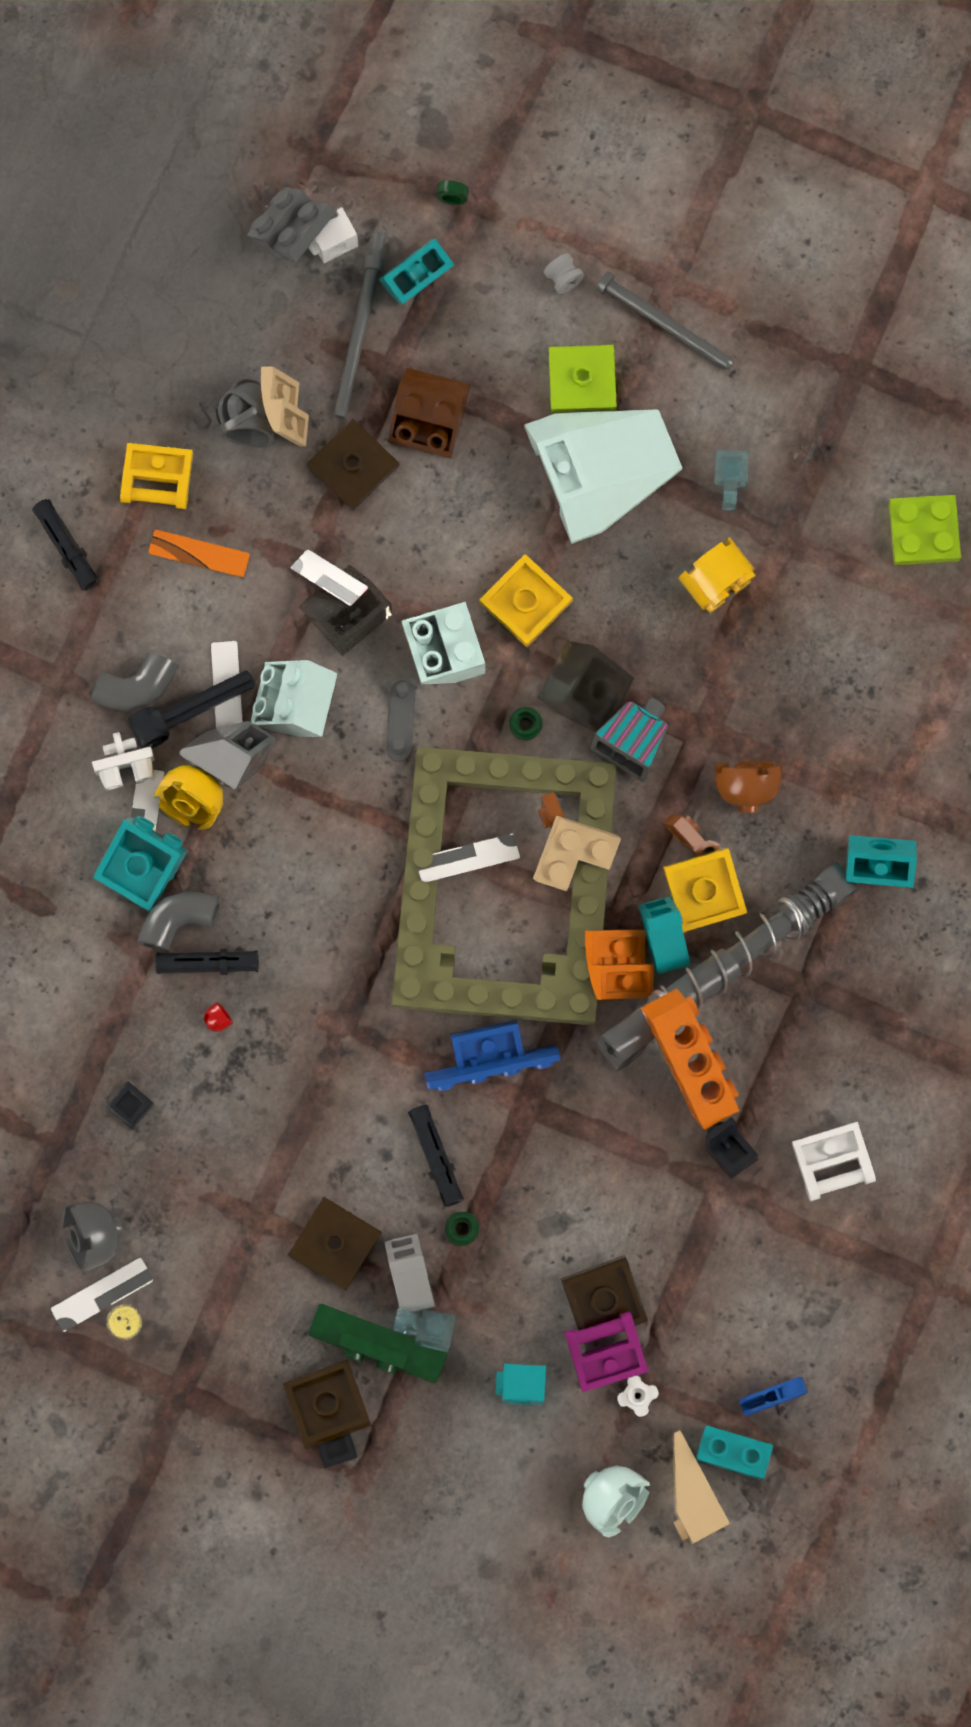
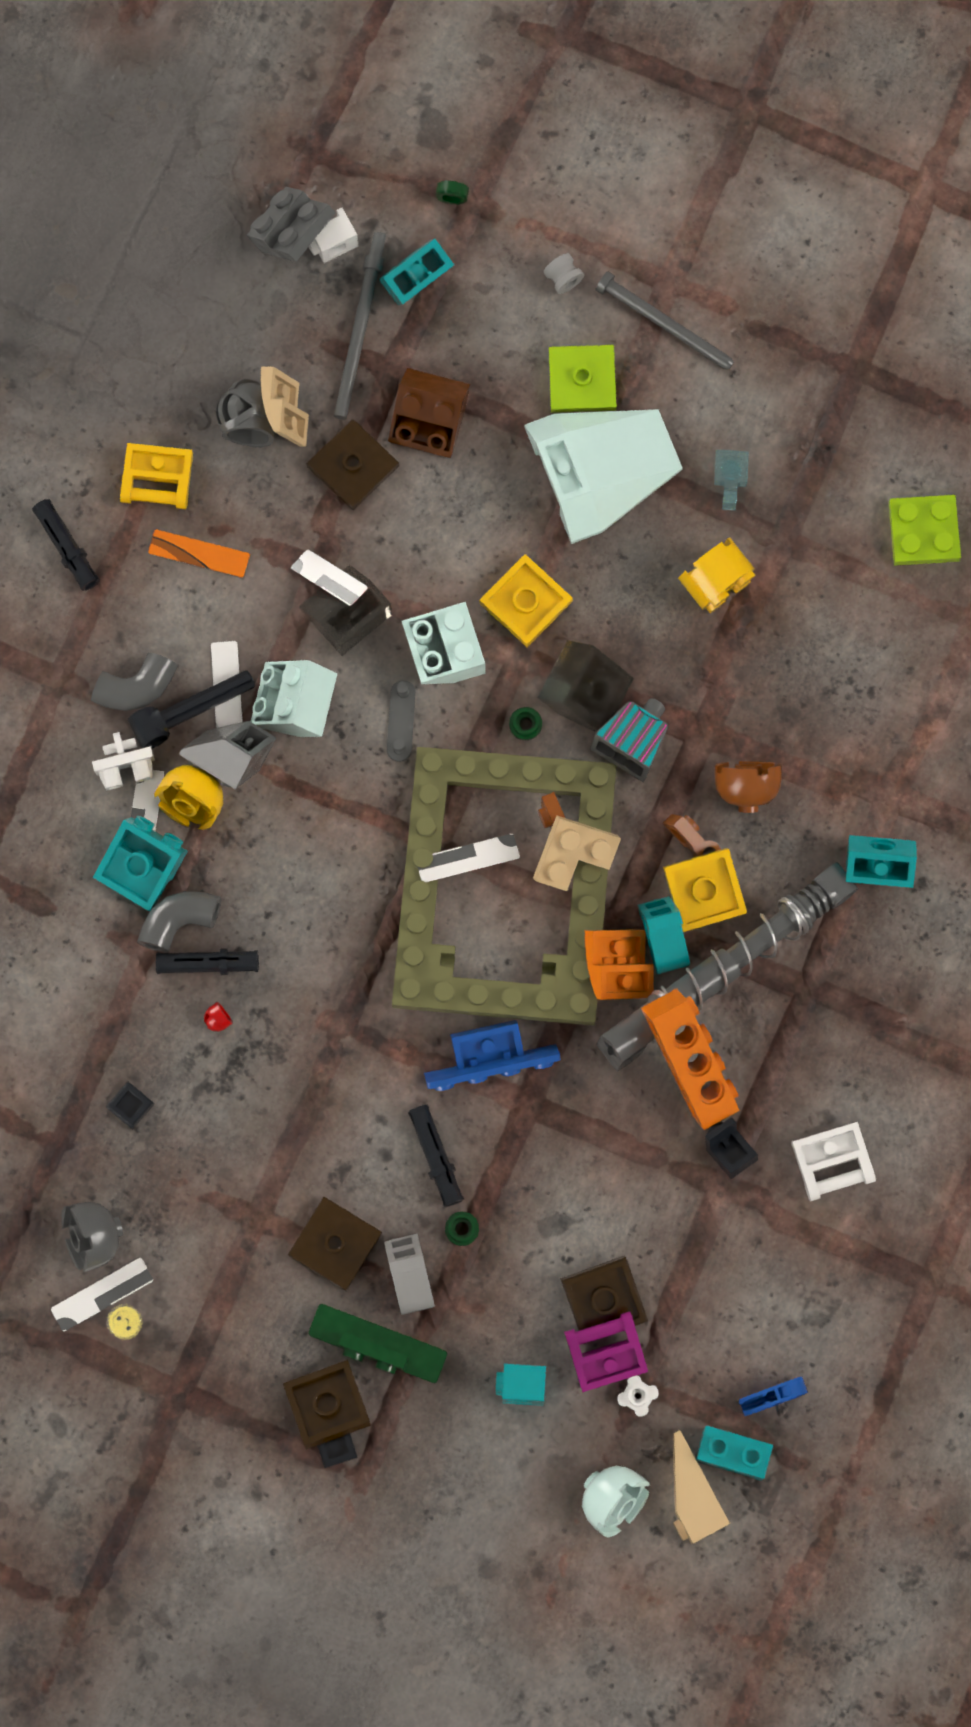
(431, 1330): clear light blue plate -> none

